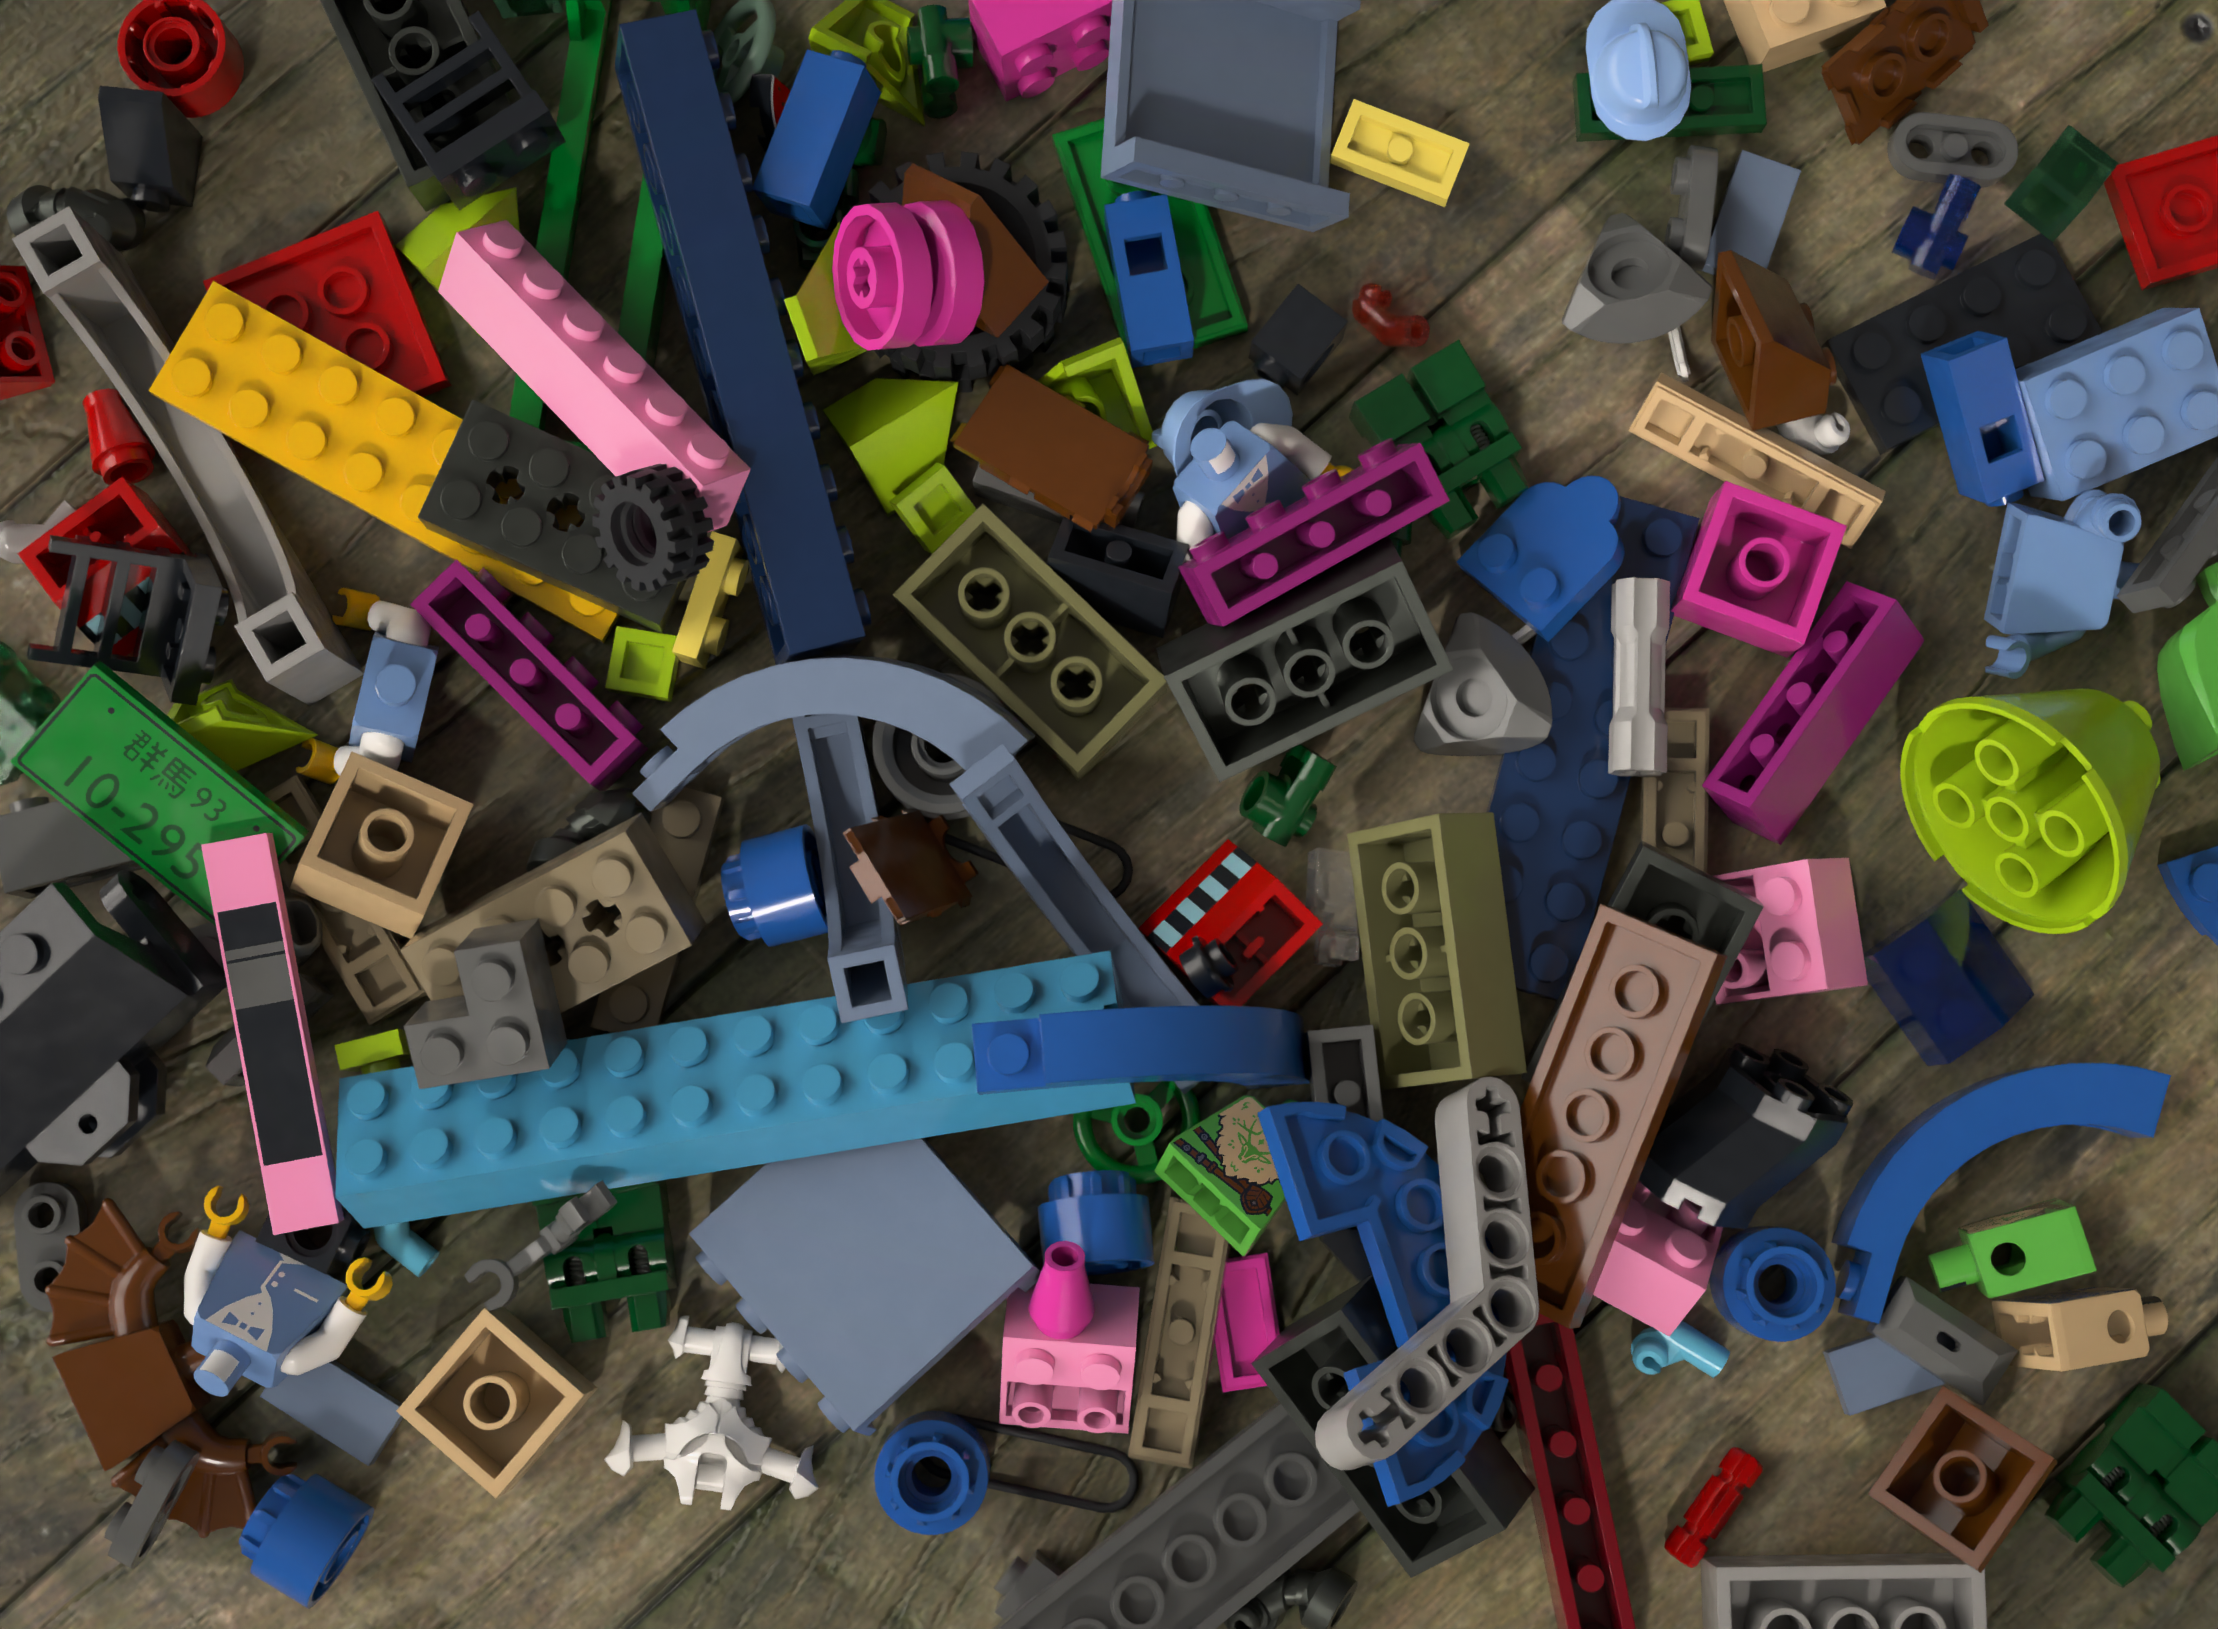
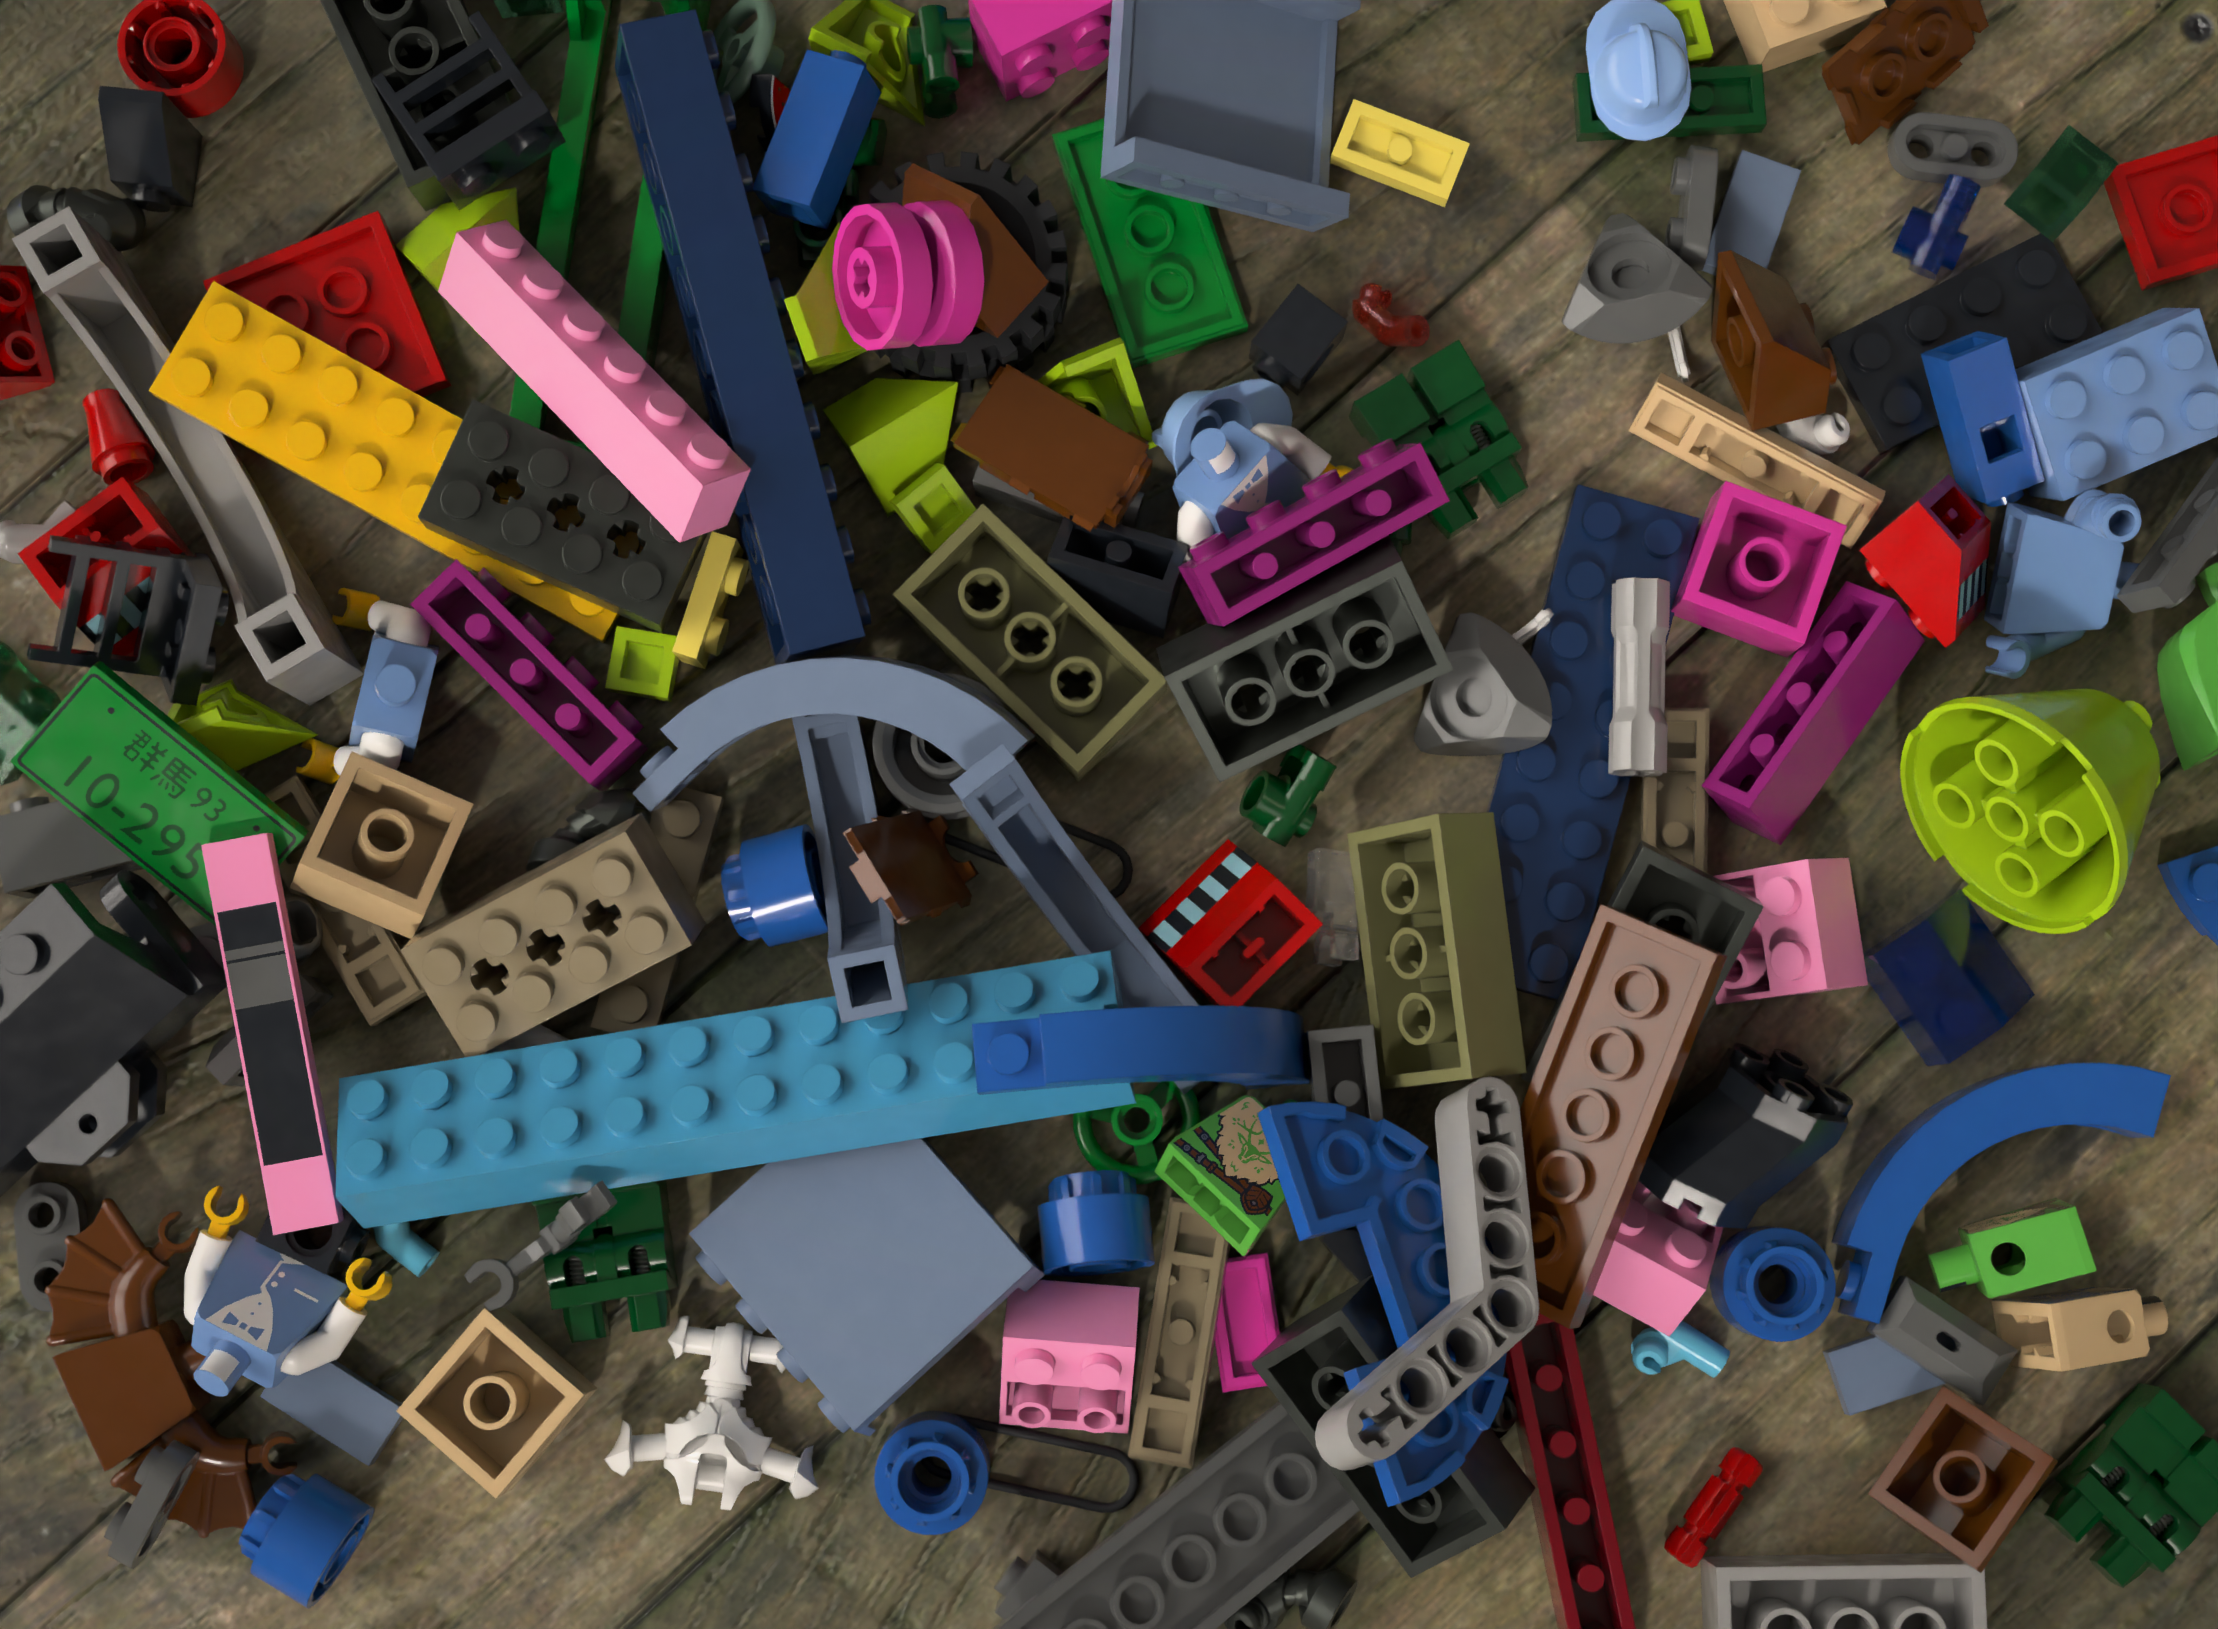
(373, 1052): lime plate -> none
(503, 1020): dark grey brick -> none
(678, 522): black tyre -> none
(1062, 1296): dark pink cone -> none
(1148, 279): blue brick -> none
(1209, 966): black plate -> none
(1550, 551): blue plate -> none
(1935, 560): none -> red slope

